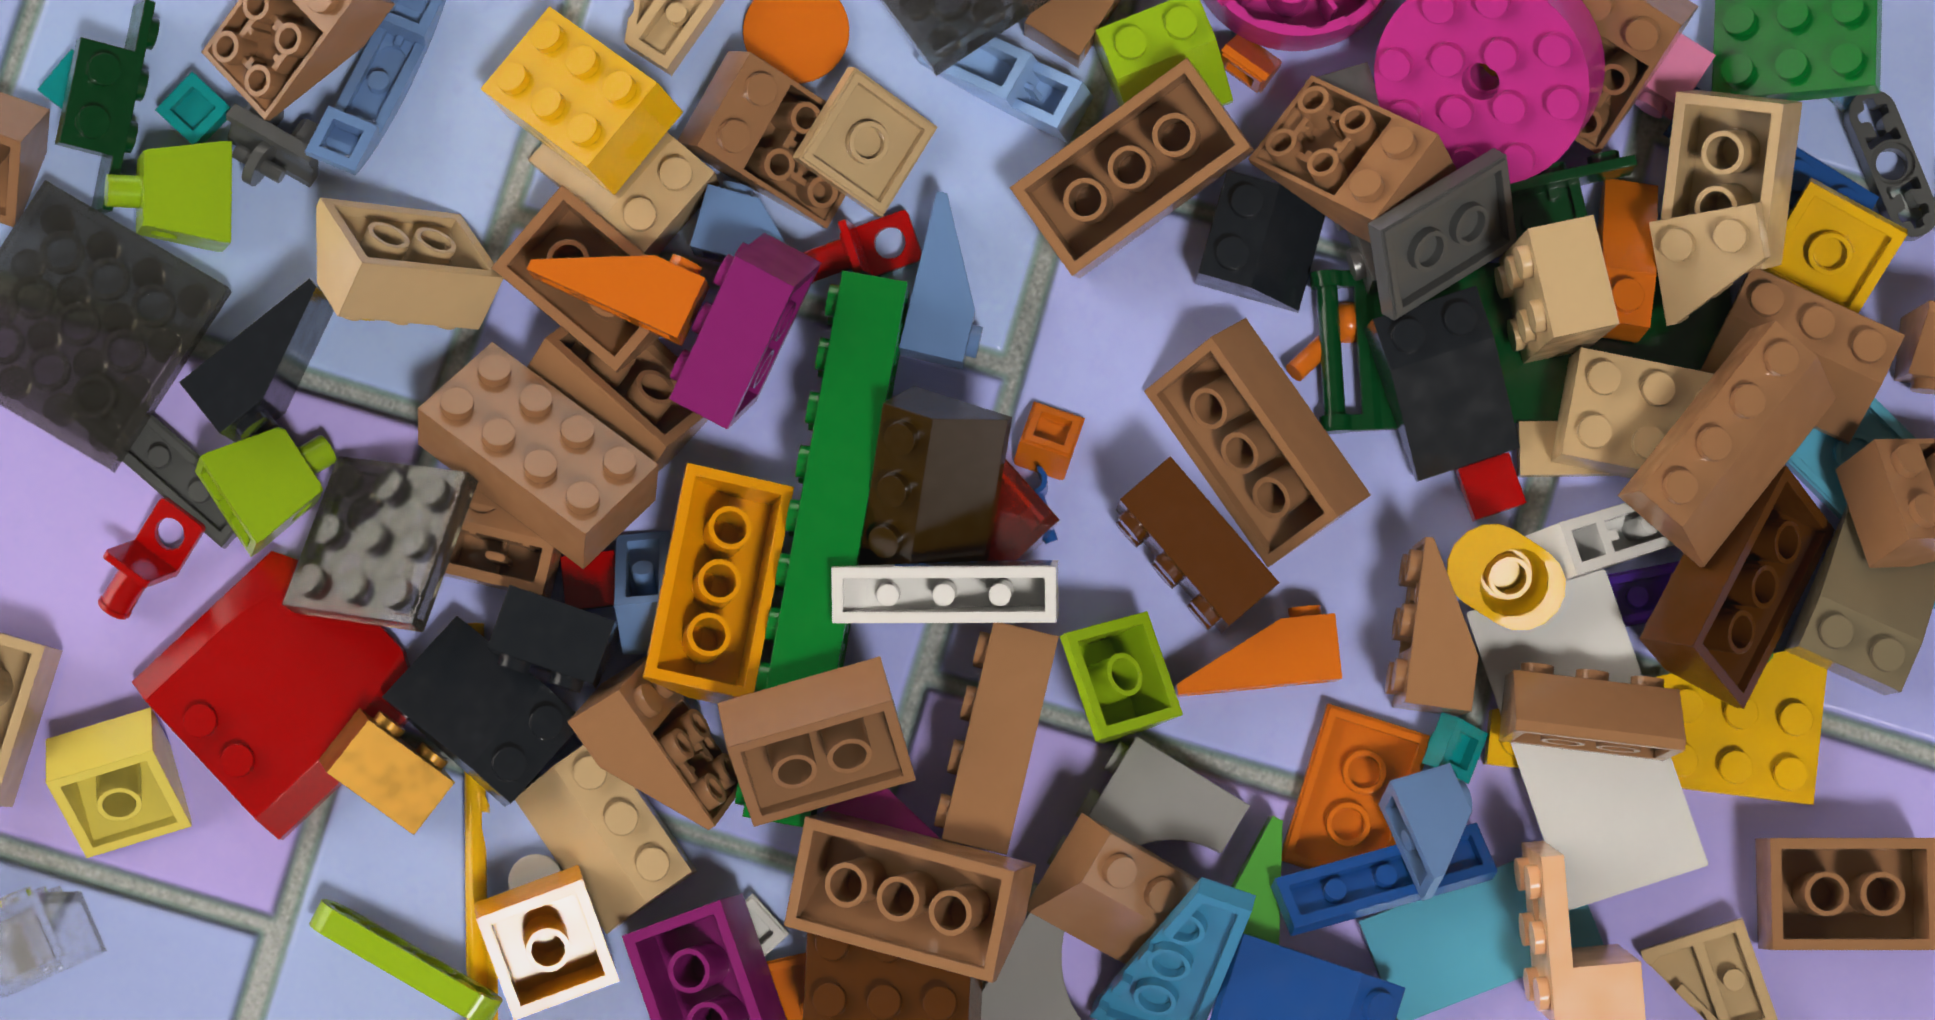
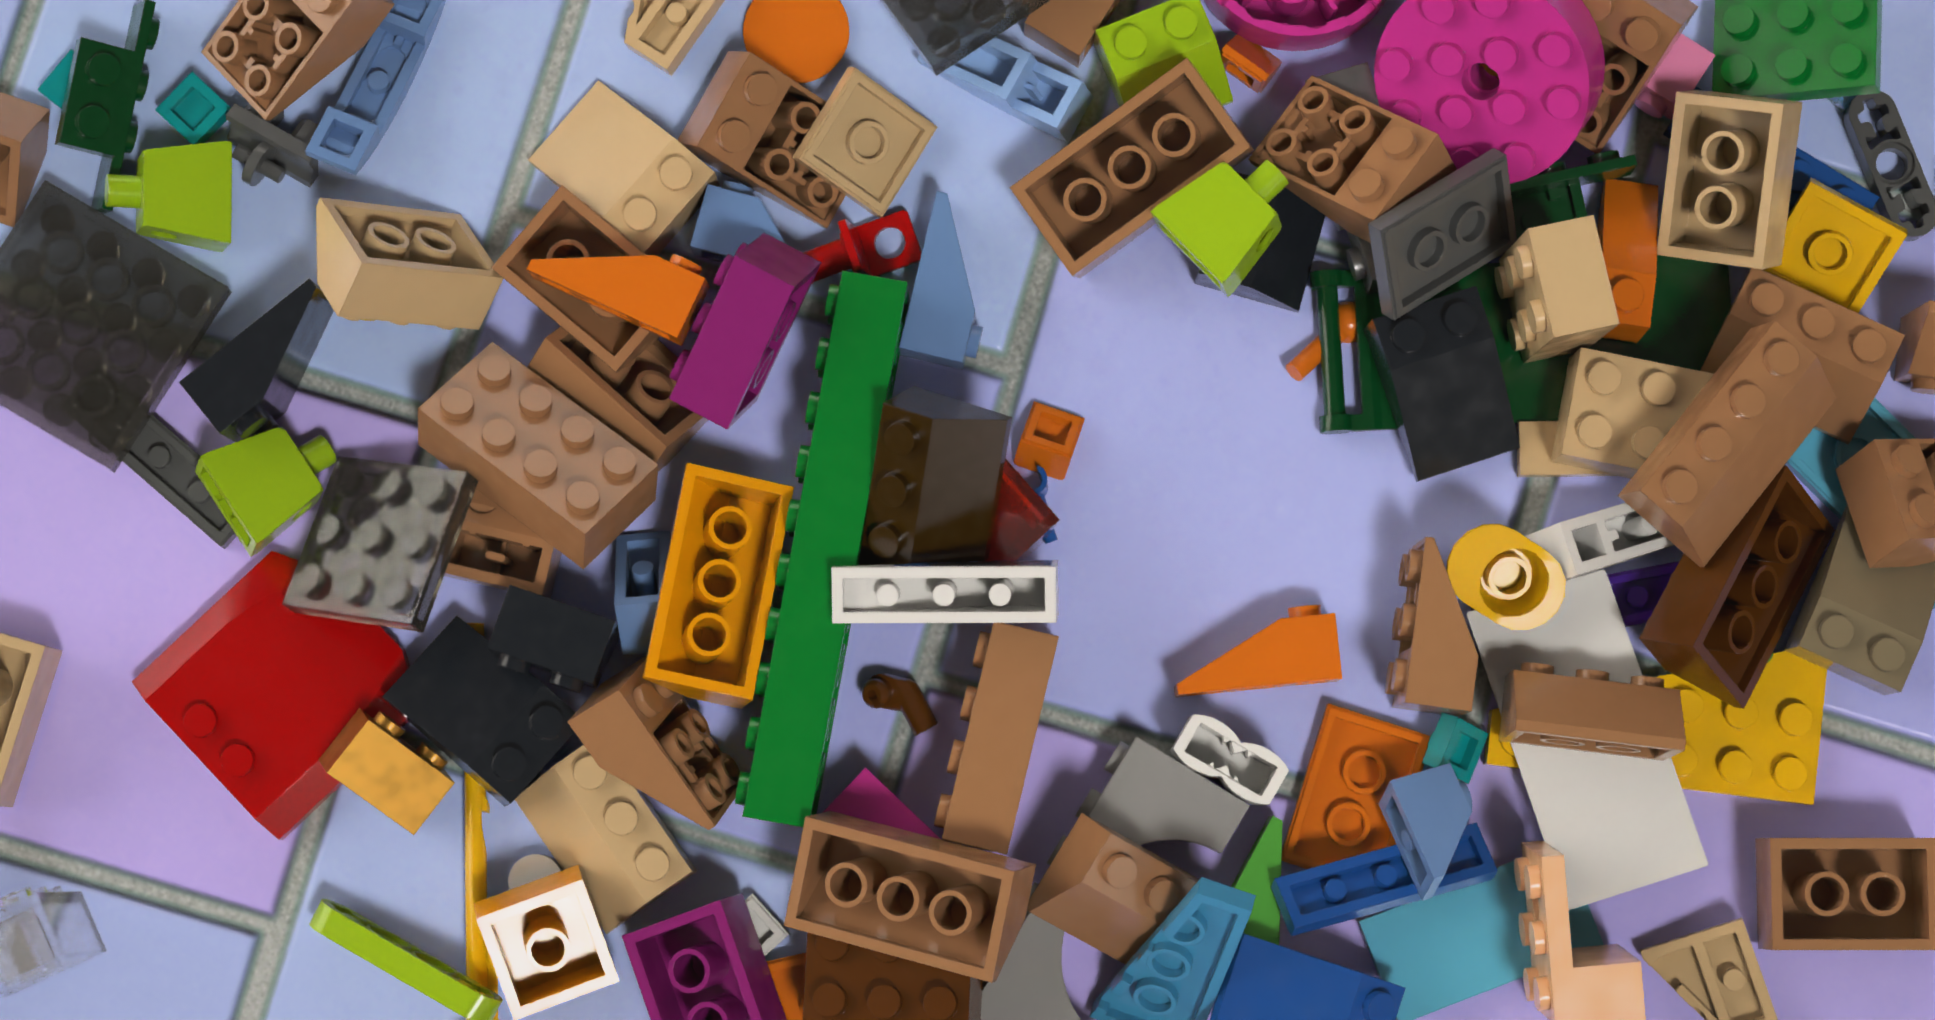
(116, 782): light yellow slope -> none
(147, 559): red bracket -> none
(582, 100): yellow brick -> none
(590, 586): red tile -> none
(815, 741): medium nougat slope -> none
(900, 695): none -> reddish brown arm
(1121, 677): lime slope -> none
(1193, 546): reddish brown brick -> none
(1224, 221): none -> lime torso
(1241, 768): none -> white brick
(1256, 442): medium nougat slope -> none
(1490, 486): red tile -> none
(1705, 254): tan wing -> none

